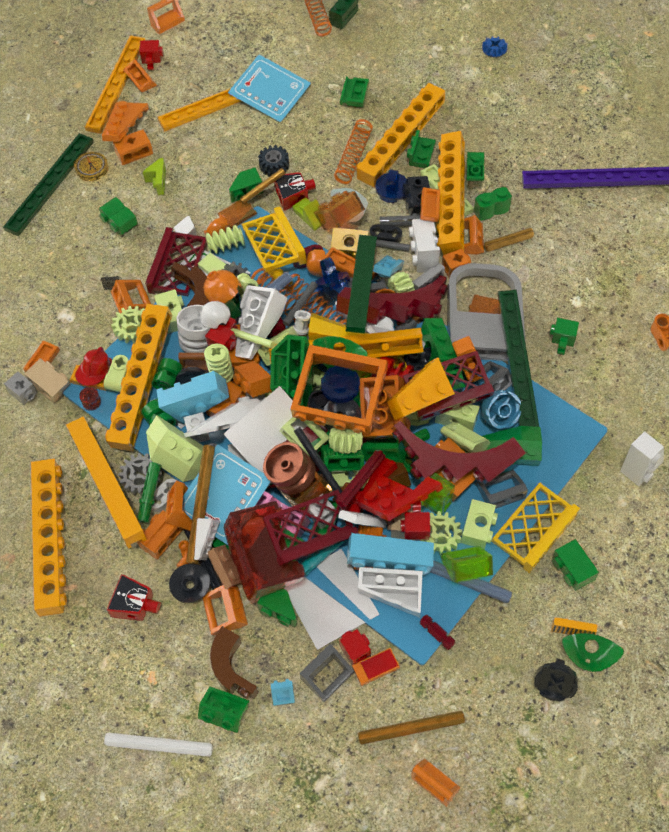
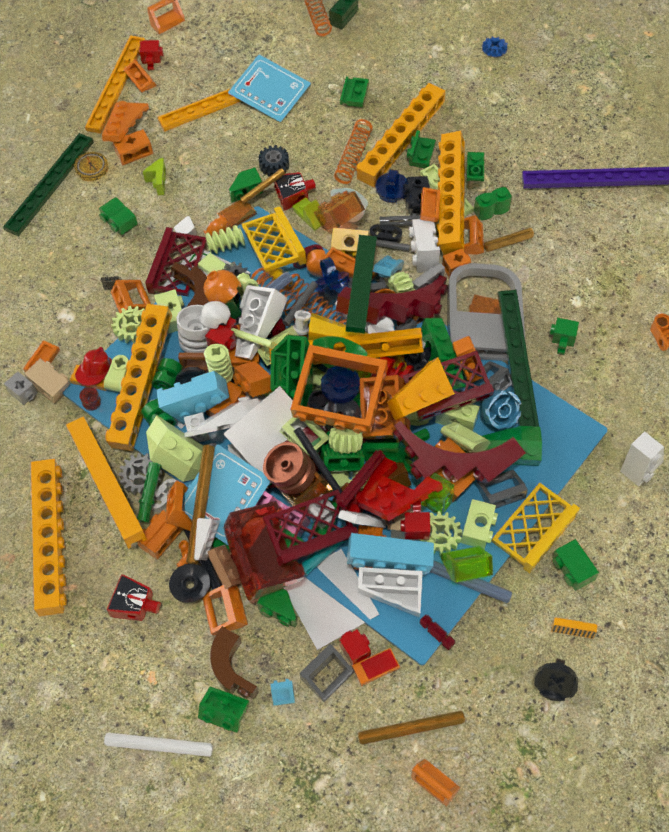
(603, 658): green piece -> none

